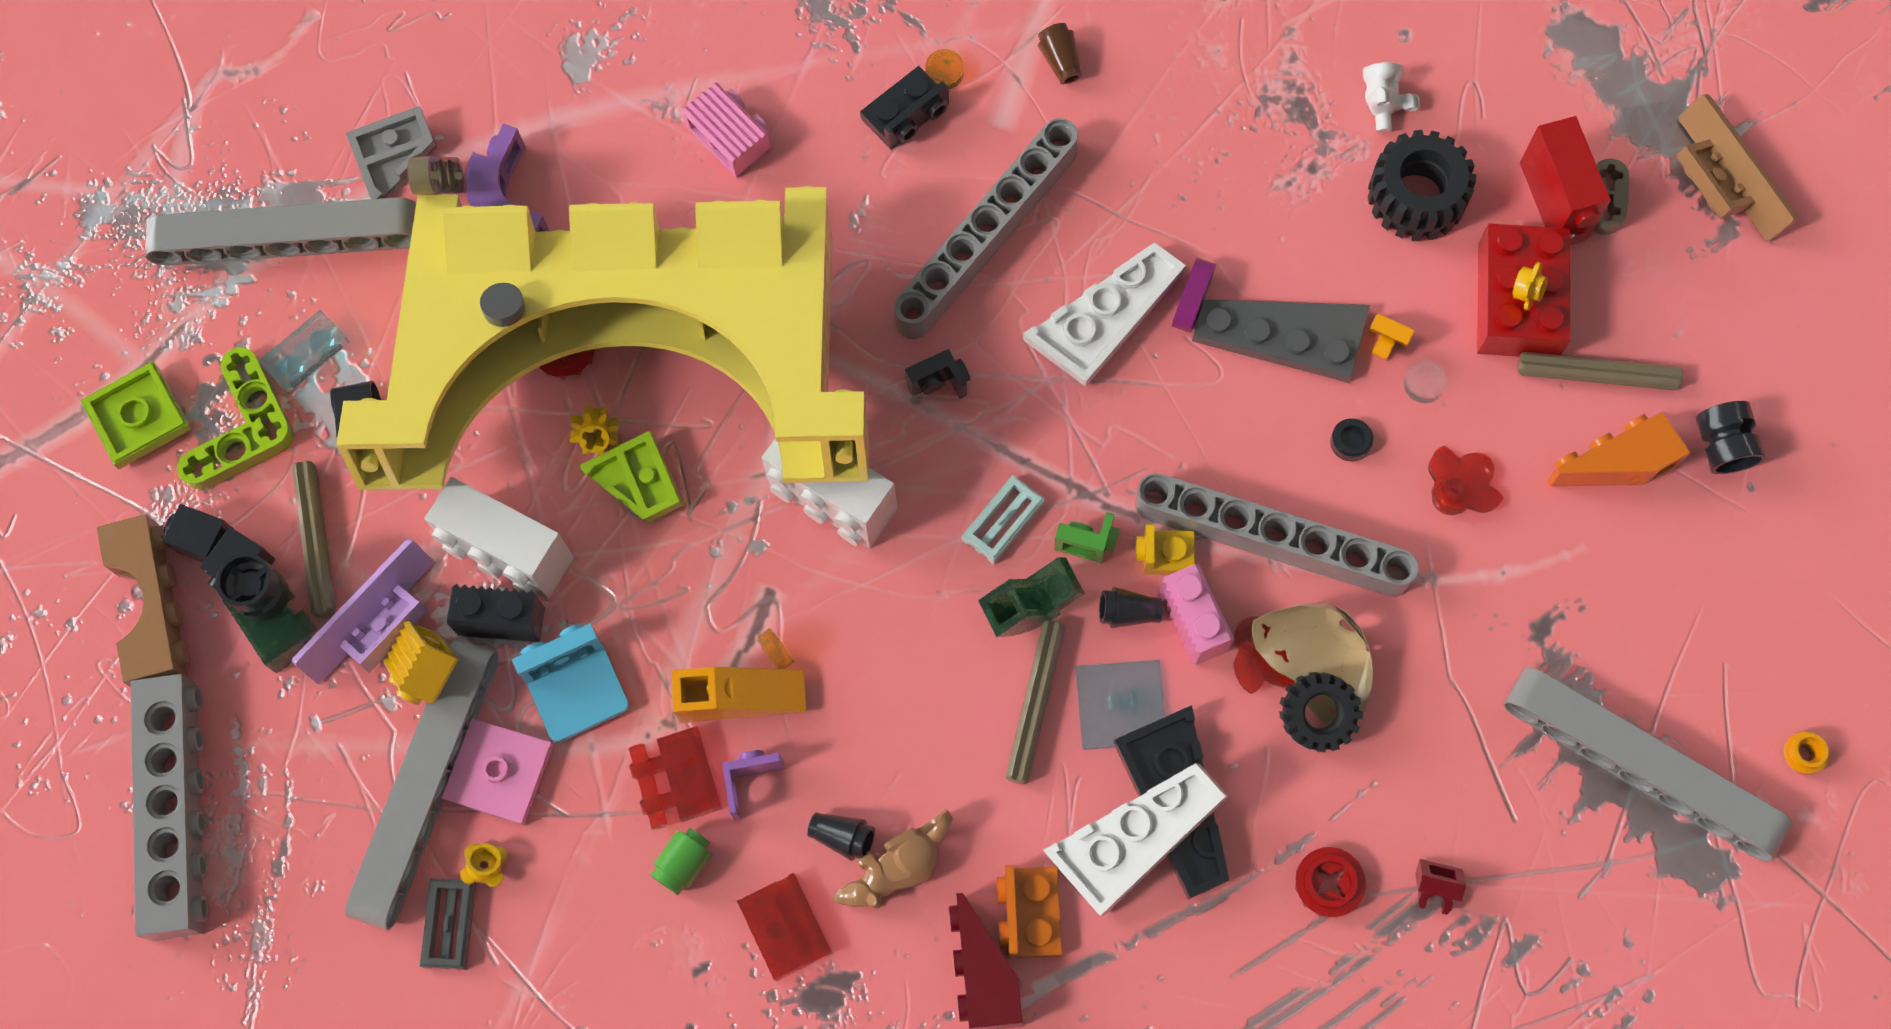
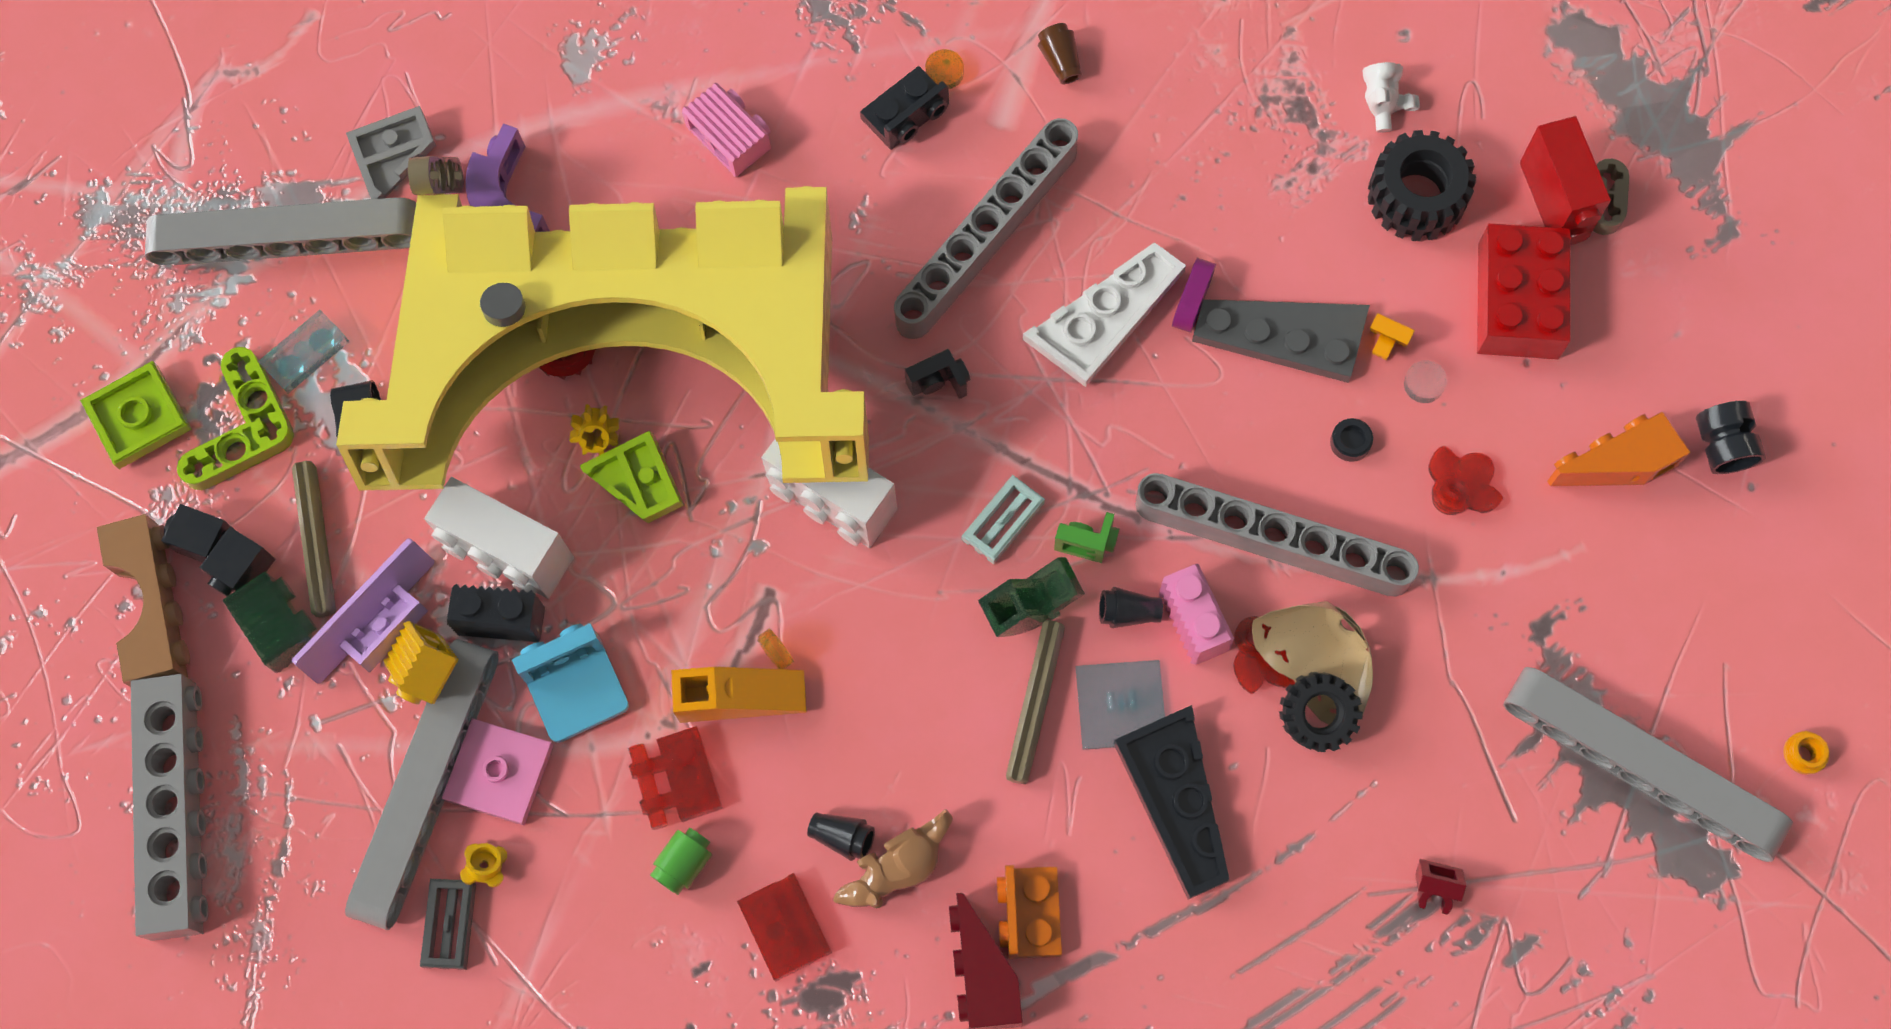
(252, 587): black wheel -> none
(748, 764): medium lavender bracket -> none
(1127, 844): white wing -> none
(1164, 550): yellow bracket -> none
(1330, 861): red gear -> none
(1530, 285): yellow plate -> none
(1600, 370): dark tan axle -> none
(1730, 172): medium nougat bracket -> none

